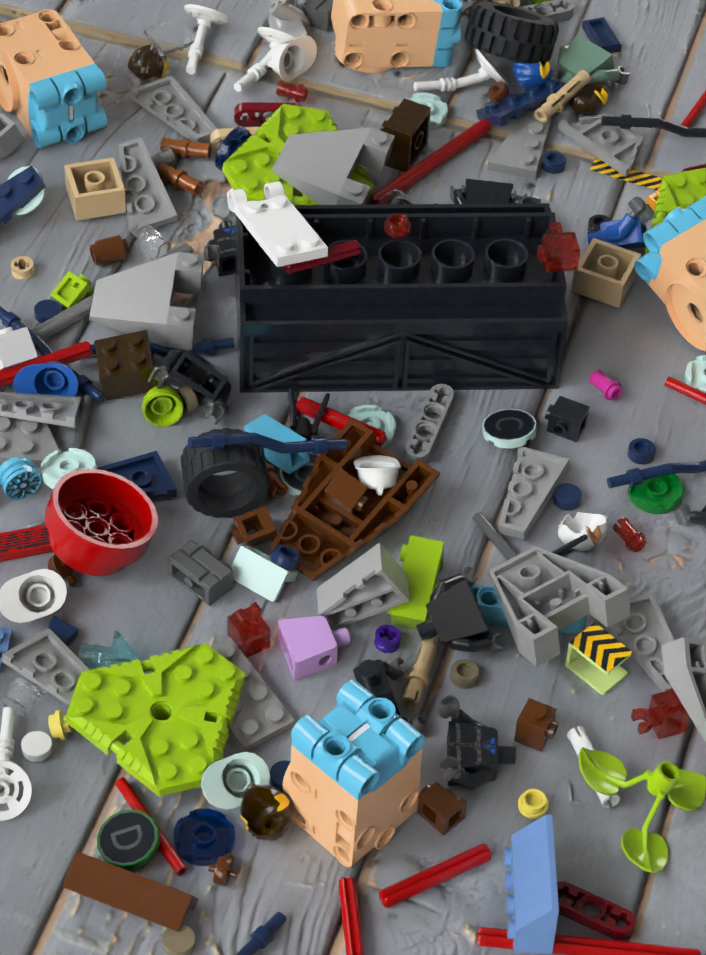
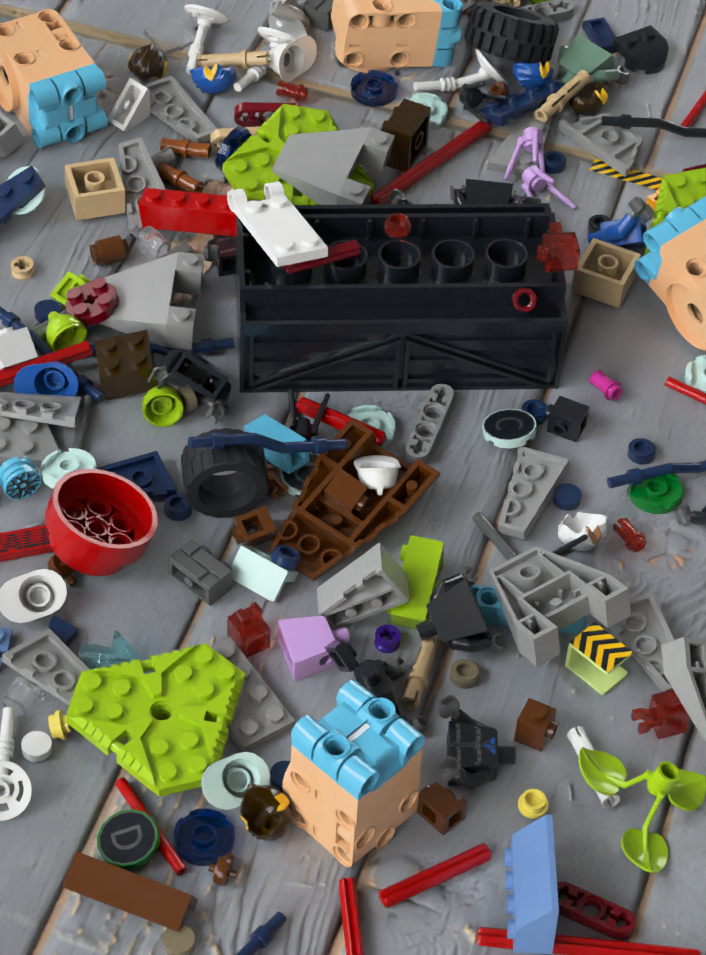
(64, 331): none -> lime helmet
(96, 291): none -> dark red plate
(131, 106): none -> white slope
(177, 507): none -> dark blue tile
(186, 212): none -> red brick
(213, 79): none -> blue hair
(242, 59): none -> tan pin
(342, 655): none -> black plate
(373, 88): none -> clear blue tile
(472, 96): none -> black plant
(517, 293): none -> dark red axle
(532, 144): none -> lavender plant
(537, 409): none -> dark blue tile
(538, 180): none -> lavender plant
(643, 49): none -> black slope

